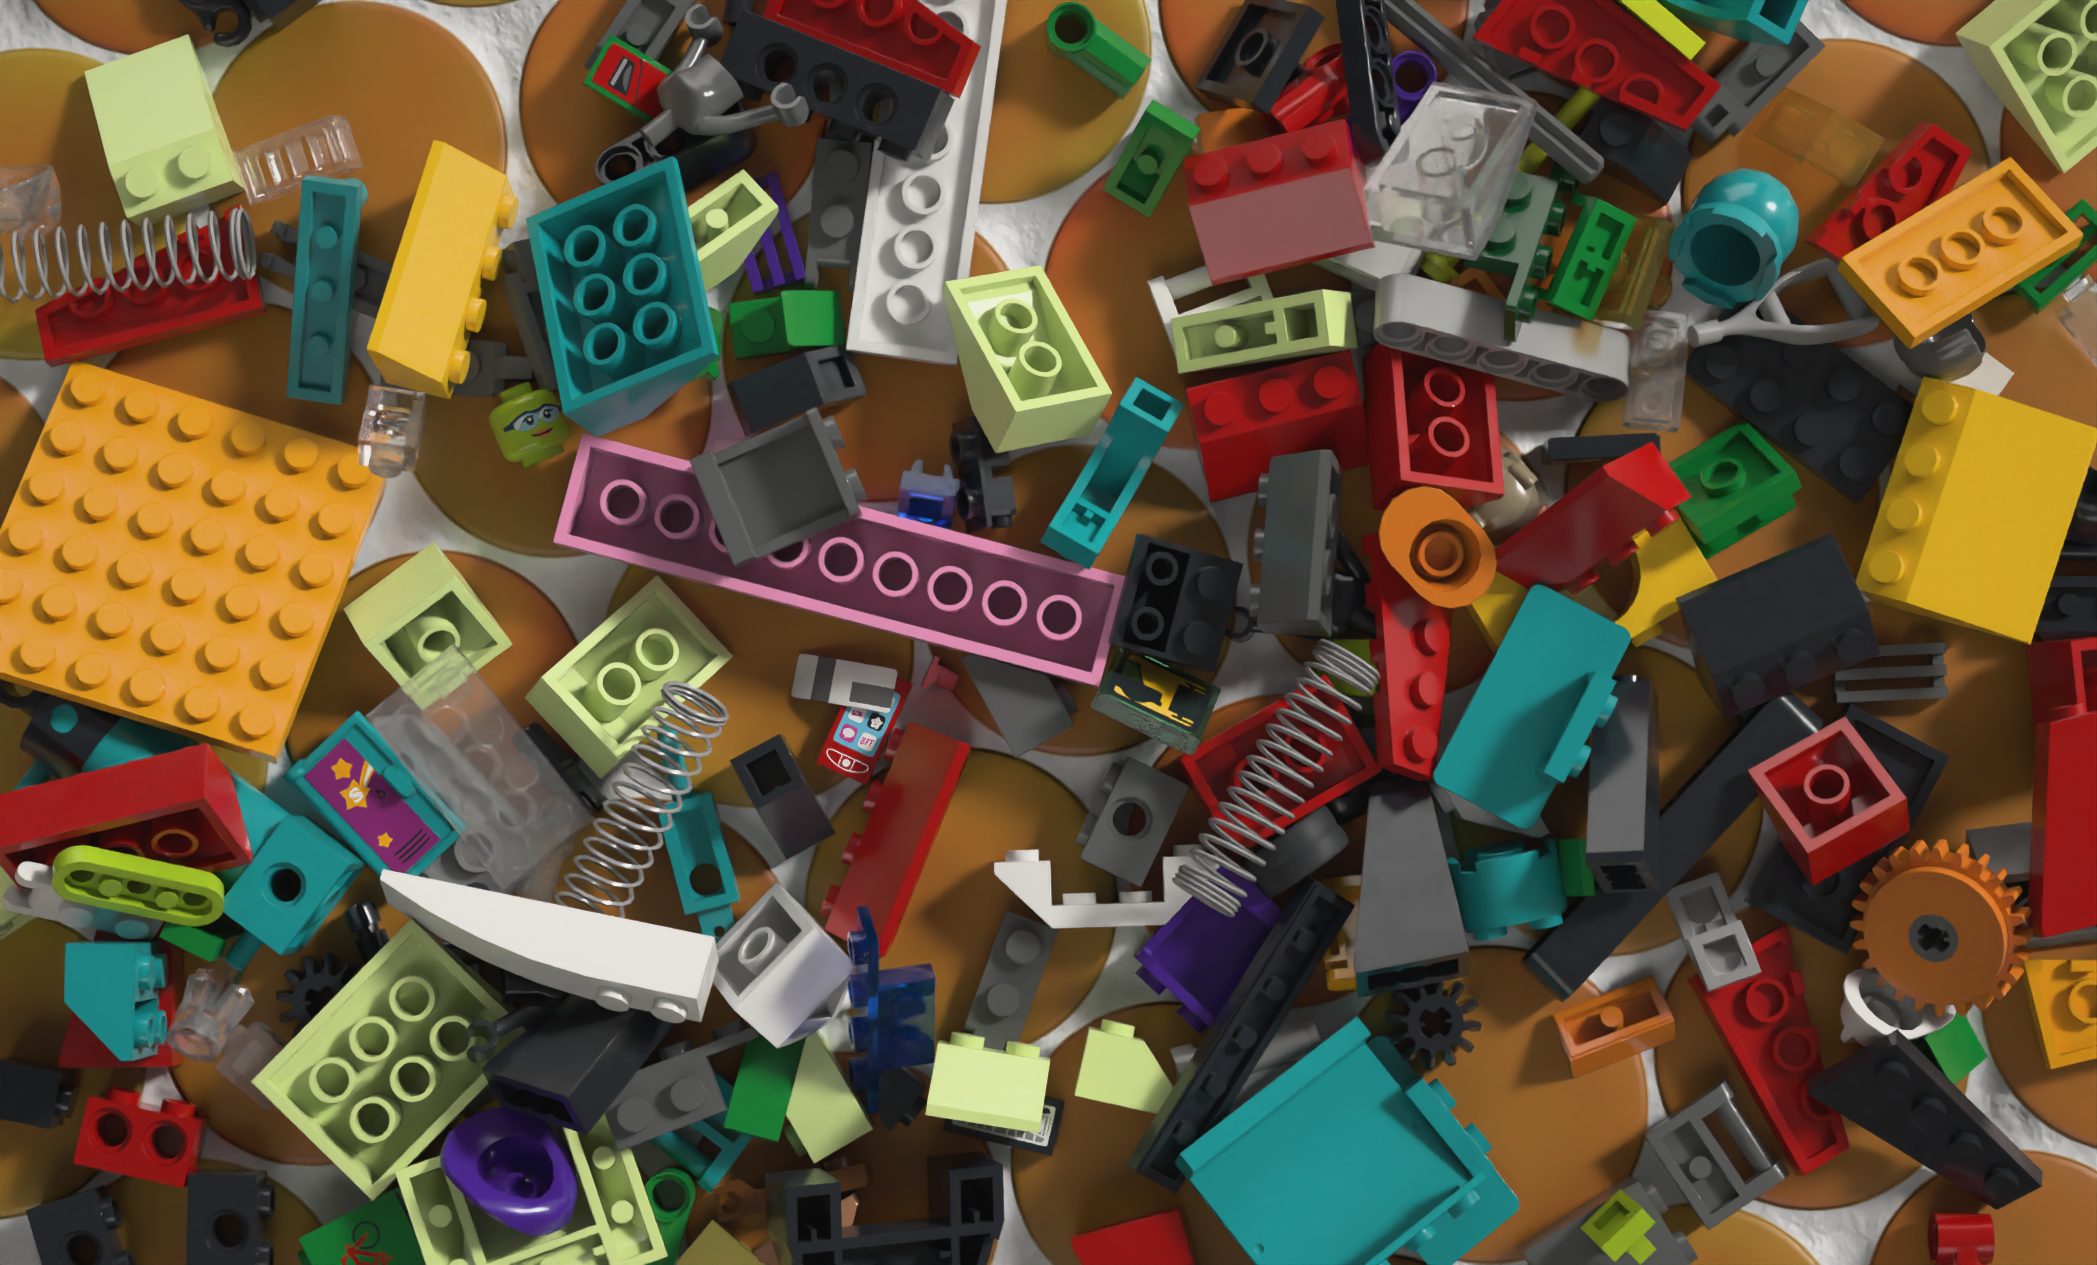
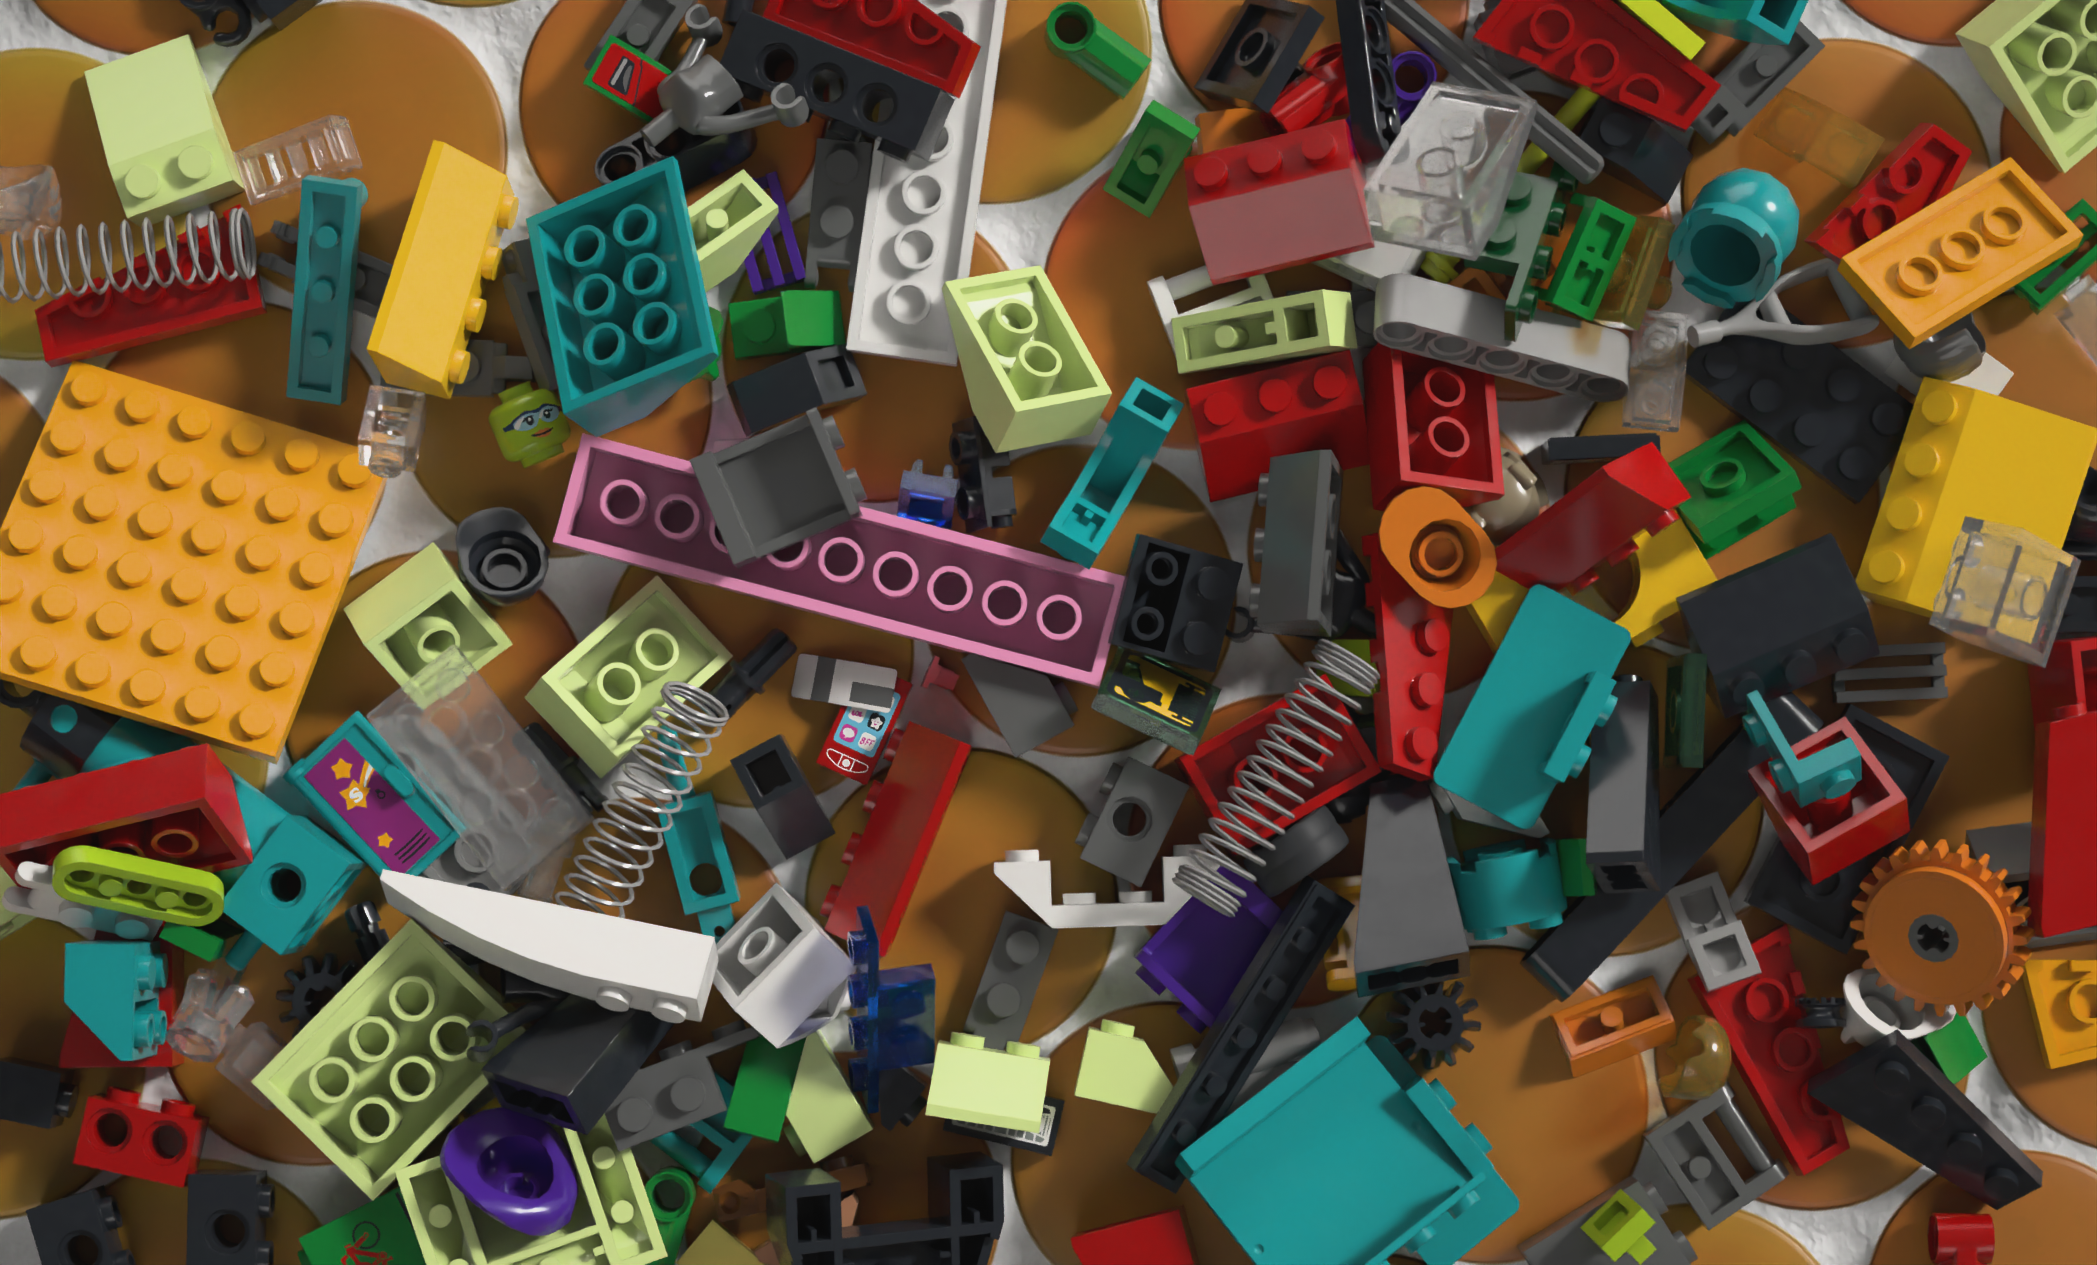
(501, 556): none -> black hat
(753, 671): none -> black axle
(1685, 711): none -> clear green tile
(1700, 1059): none -> clear yellow hair
(1820, 1015): none -> black bush
(1822, 774): none -> teal bracket
(2004, 590): none -> clear slope

